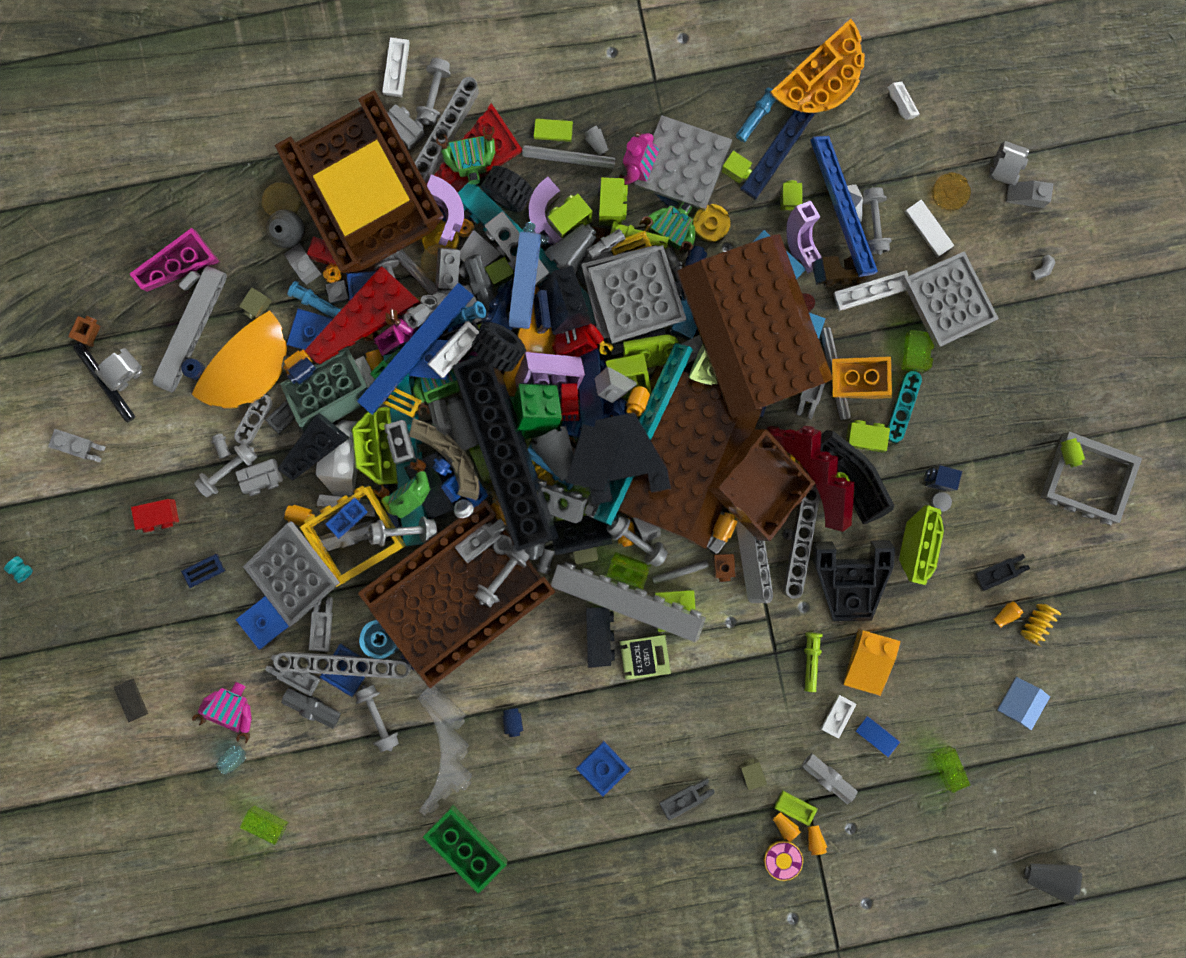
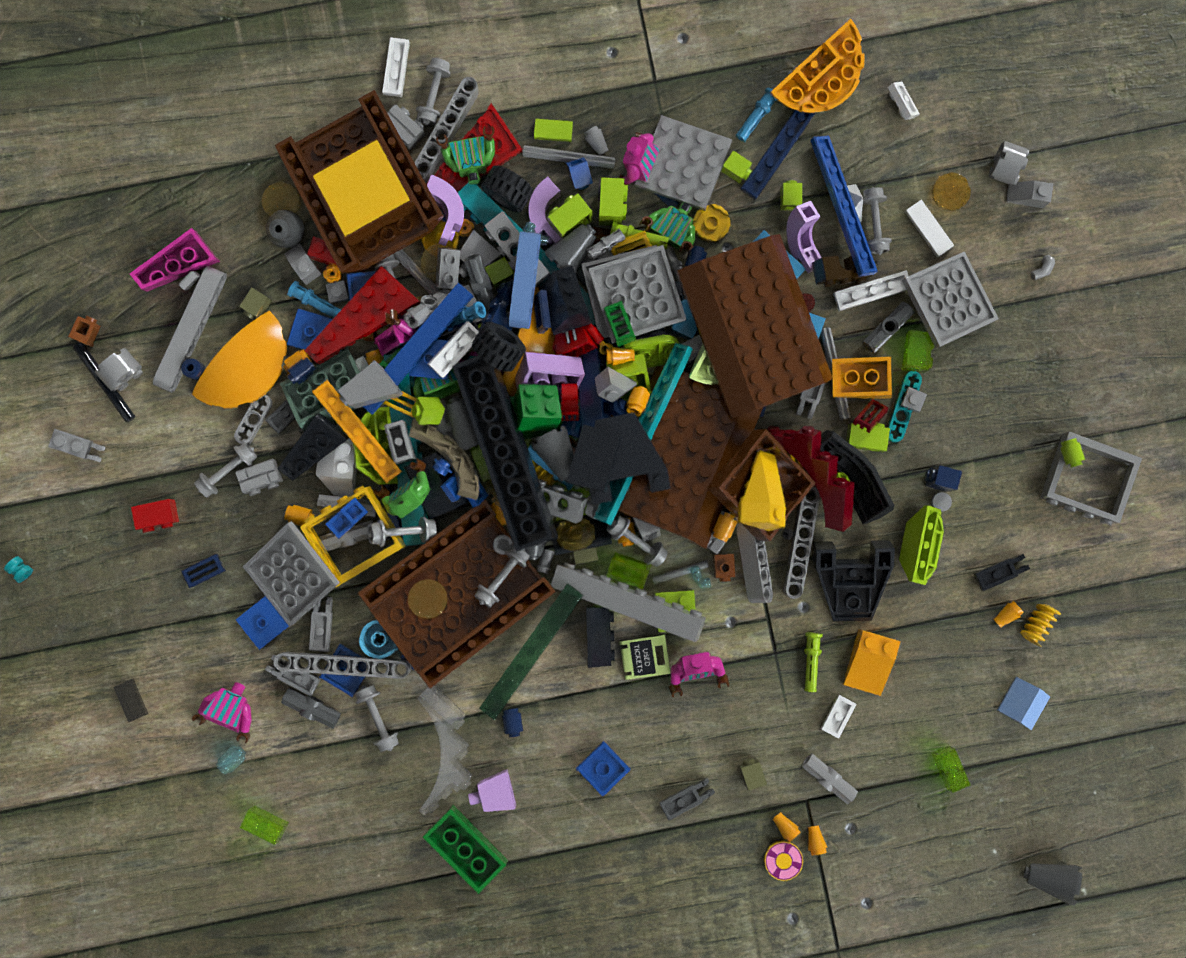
(221, 446): light grey pin -> none
(356, 431): none -> light orange tile
(369, 387): none -> light grey slope
(427, 599): none -> clear yellow tile
(428, 410): none -> lime brick
(463, 509): white plate -> none
(480, 540): light grey hinge -> none
(494, 793): none -> lavender torso
(531, 651): none -> clear green tile
(575, 535): none -> clear yellow tile
(579, 173): none -> blue brick
(619, 355): none -> light orange cone
(630, 337): none -> green slope
(696, 667): none -> dark pink torso
(697, 577): none -> clear light blue arm
(763, 500): none -> yellow wedge
(795, 808): lime tile -> none
(865, 423): none -> dark red tile
(877, 736): blue slope -> none
(895, 319): none -> dark grey piece
(913, 399): none -> light grey plate

